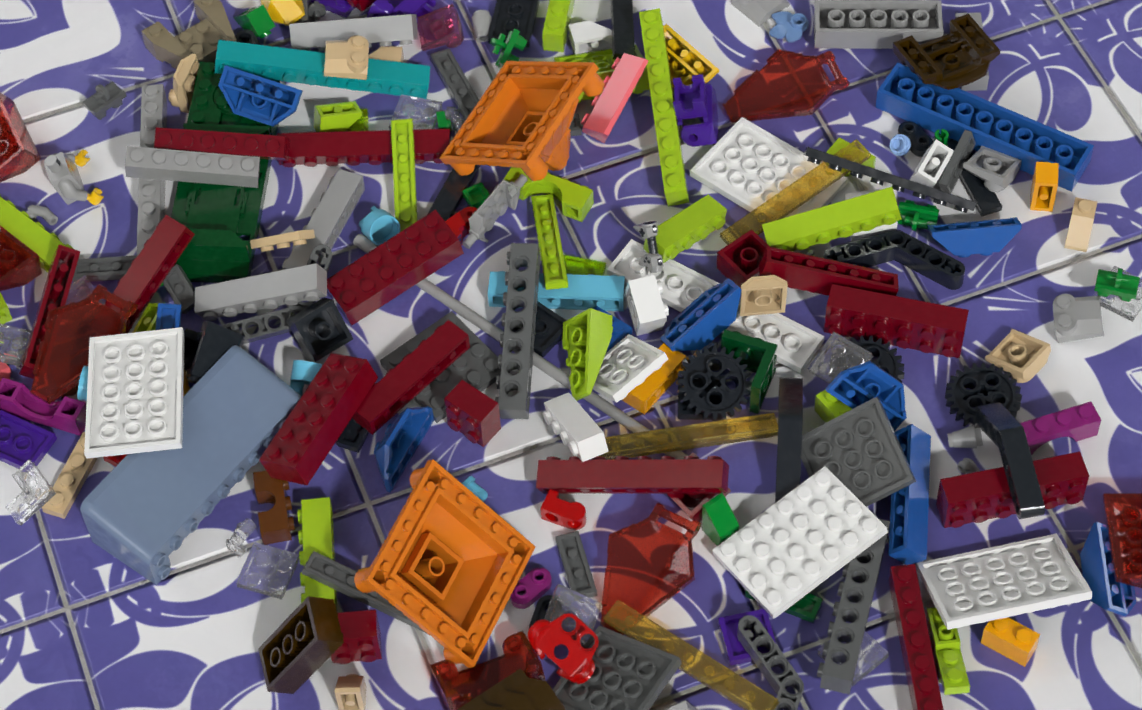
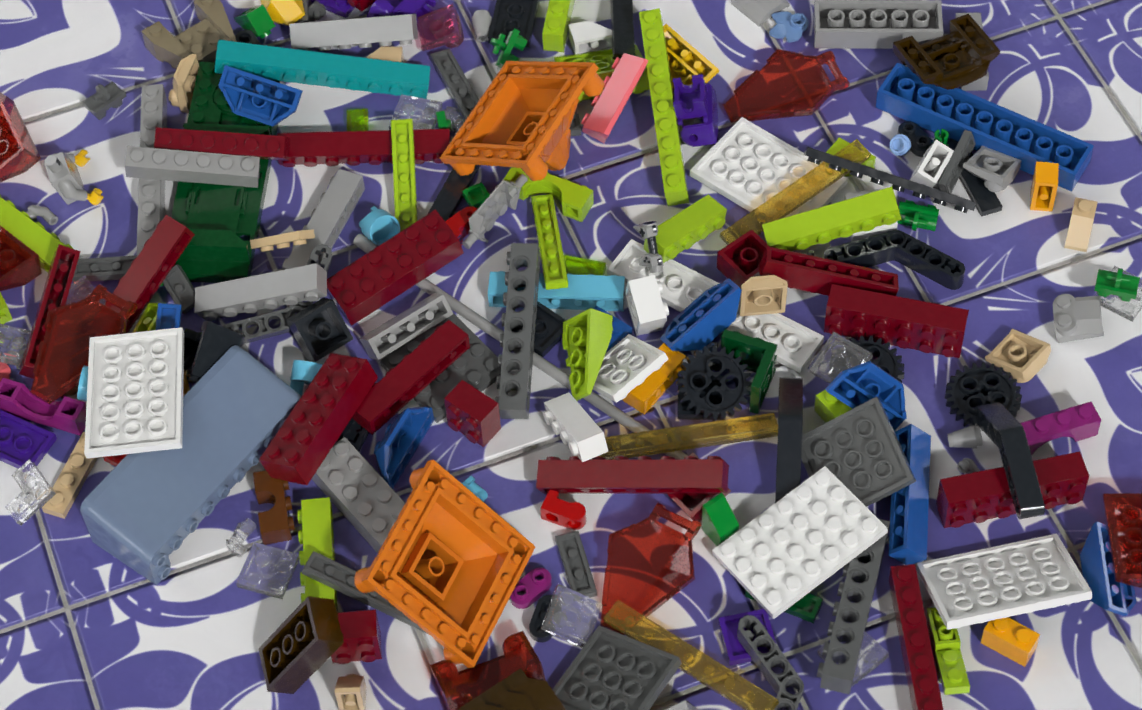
(336, 116): lime slope -> none
(347, 58): tan slope -> none
(359, 492): none -> light grey brick
(406, 326): none -> light grey brick
(547, 635): red piece -> none
(976, 236): blue wedge -> none

